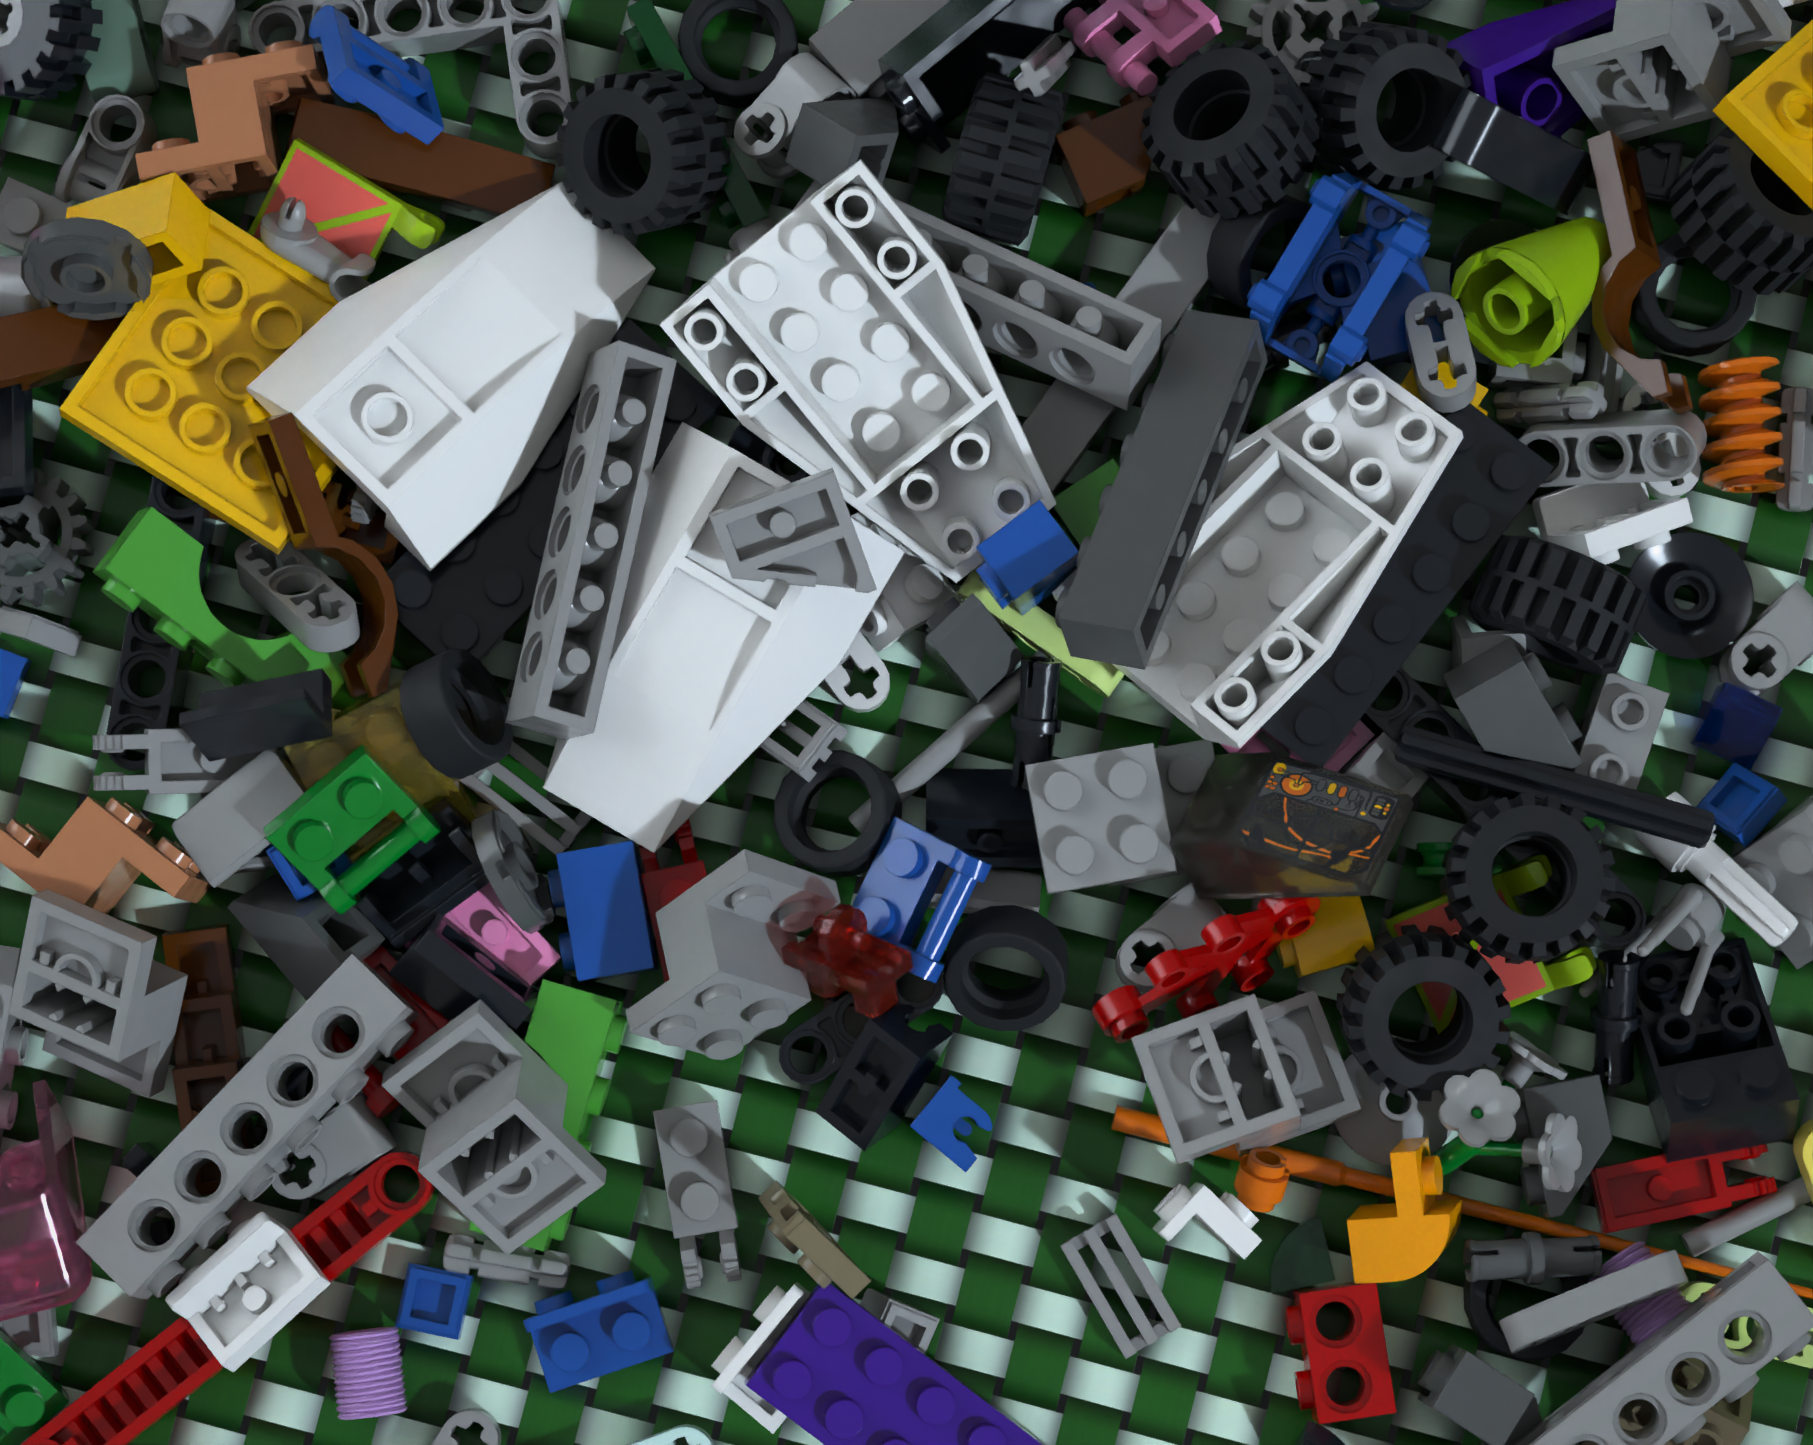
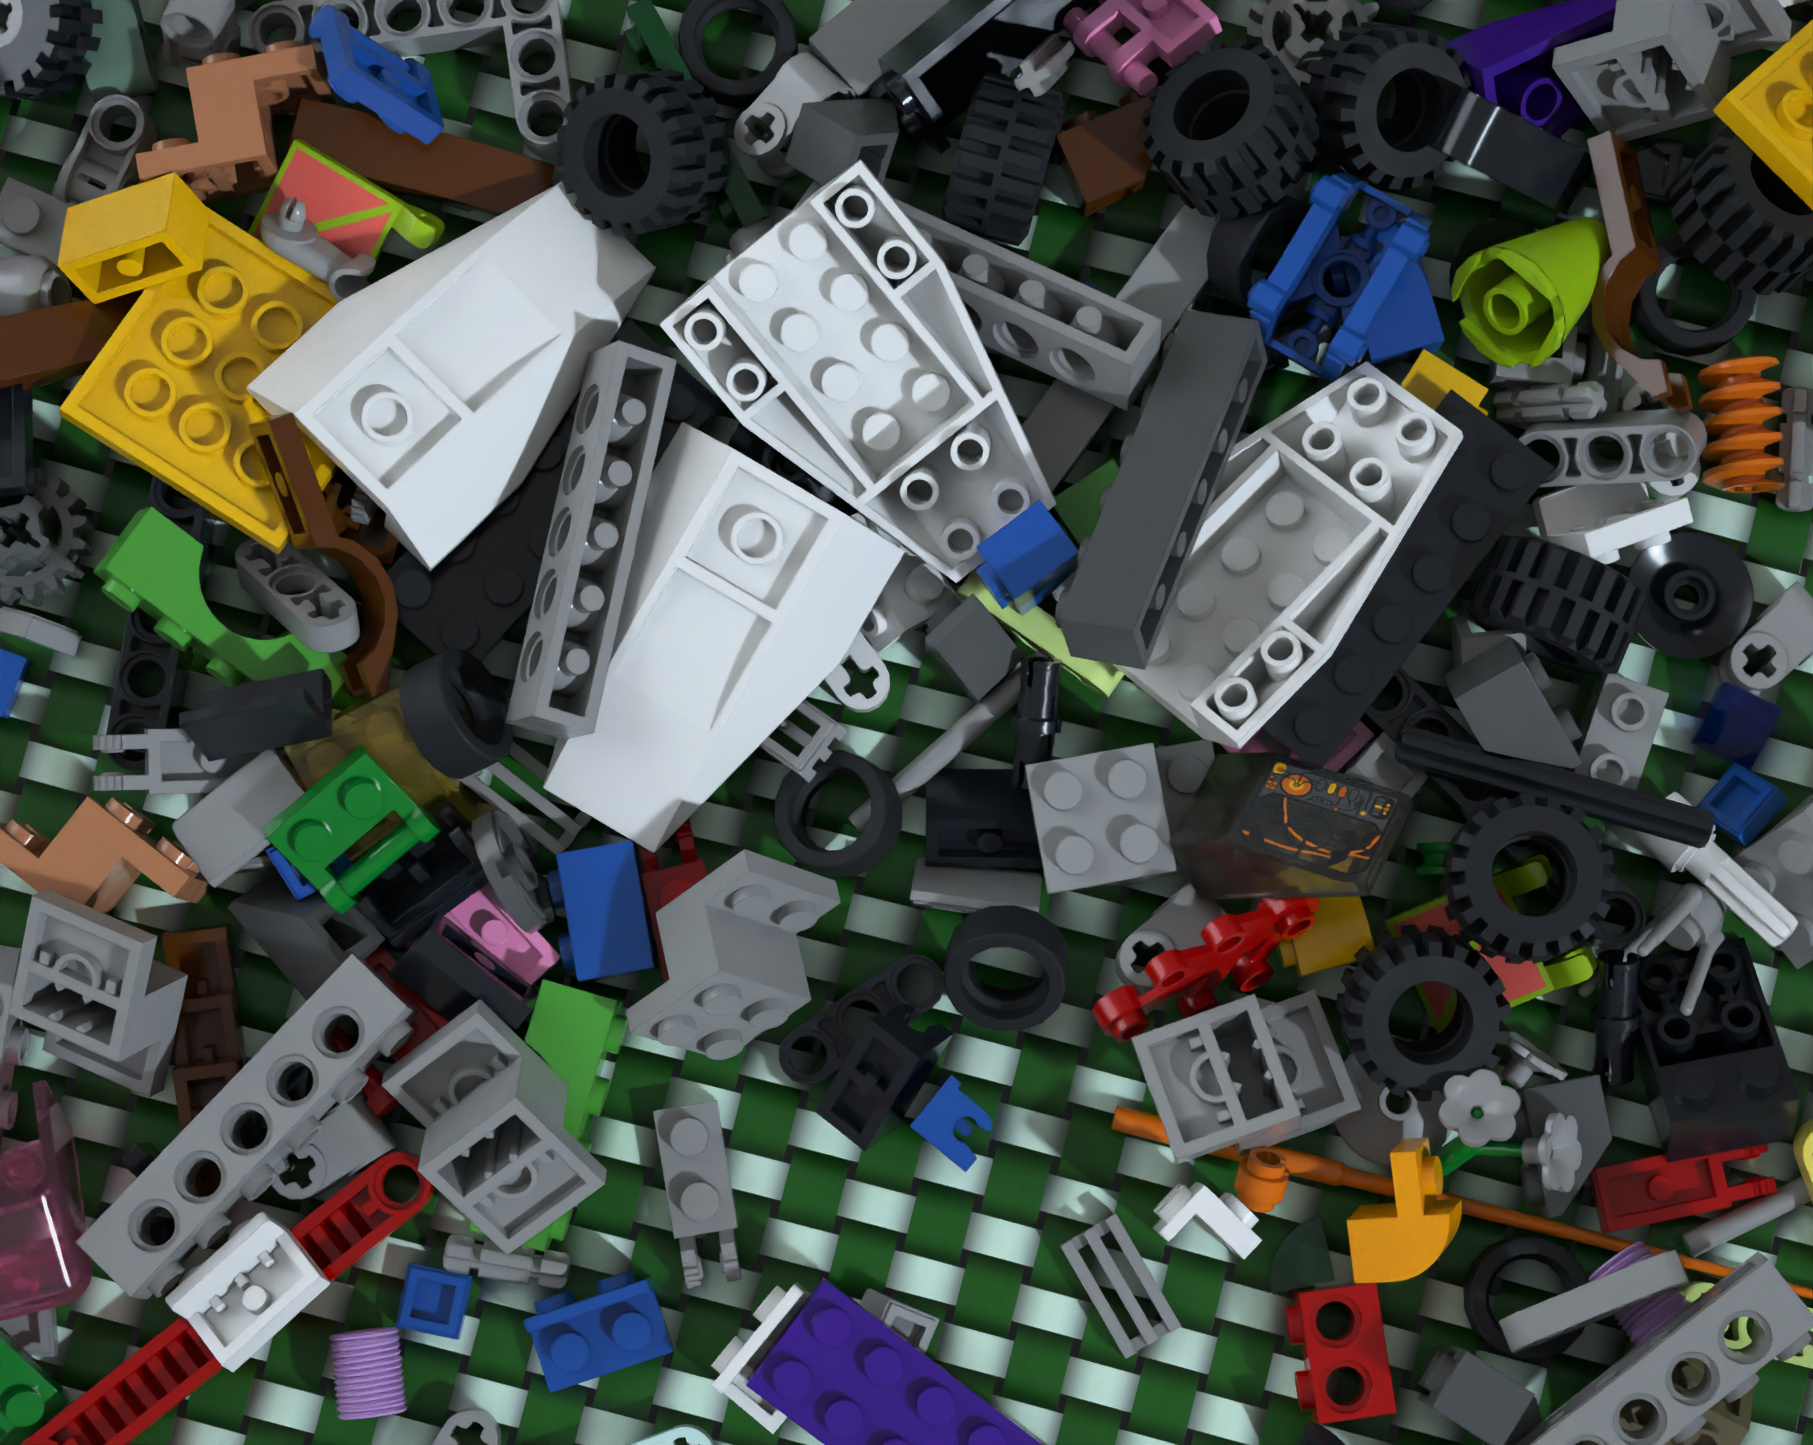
(87, 268): dark grey tile -> none
(794, 536): light grey wing -> none
(801, 1230): dark tan wing -> none
(846, 957): clear red hips -> none
(903, 885): blue plate -> none
(1454, 349): light grey beam -> none
(1532, 1258): dark grey pin -> none

